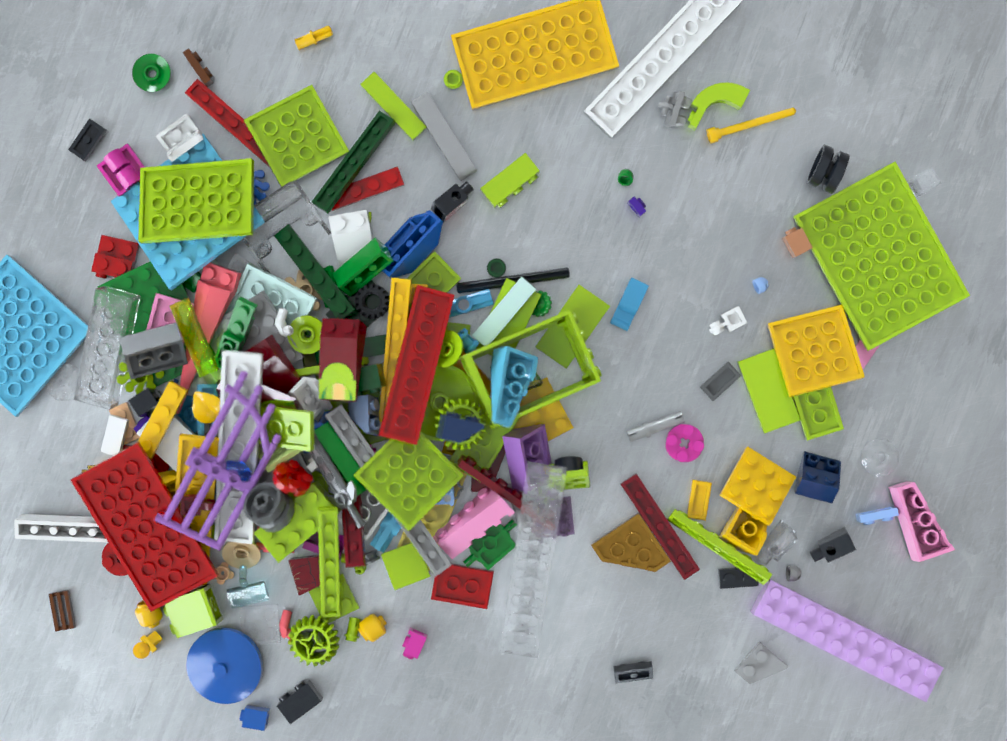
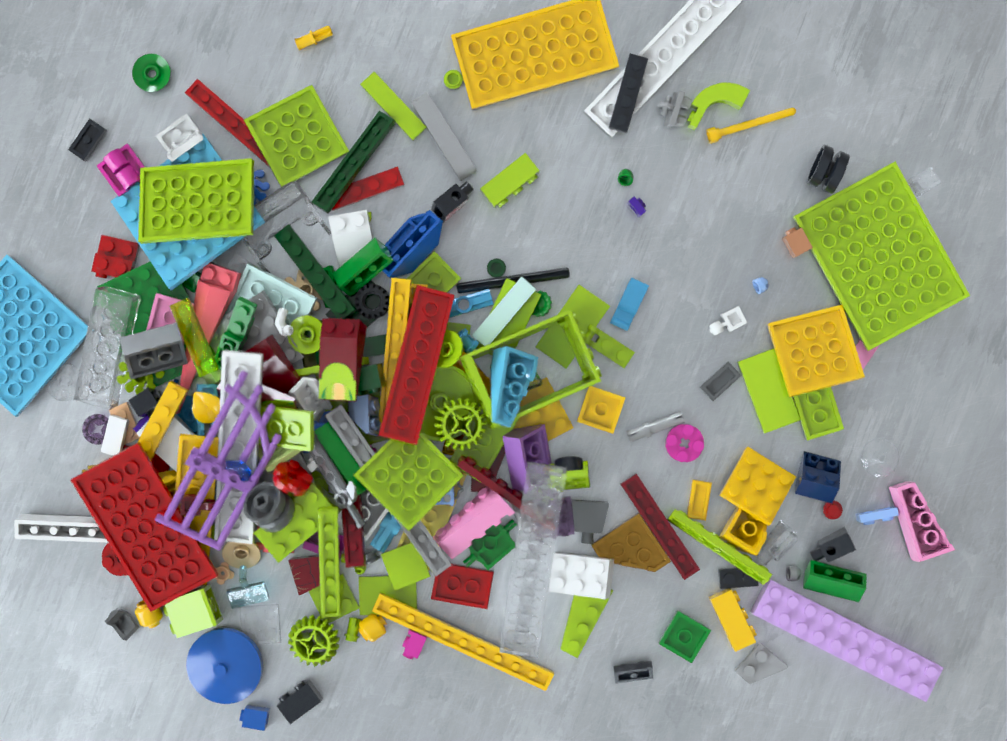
(61, 609): reddish brown tile -> none
(89, 427): none -> clear purple gear
(122, 623): none -> dark grey bracket
(146, 645): yellow hips -> none
(204, 73): reddish brown plate -> none
(284, 623): coral arm -> none
(372, 586): none -> lime tile
(457, 430): dark blue slope -> none
(462, 641): none -> yellow plate
(580, 623): none -> lime wing
(581, 575): none -> white brick
(589, 518): none -> dark grey torso
(601, 409): none -> yellow plate
(608, 346): none -> lime plate
(628, 93): none -> black plate
(684, 636): none -> green plate
(733, 619): none -> yellow brick
(832, 511): none -> red plate
(834, 581): none -> green brick

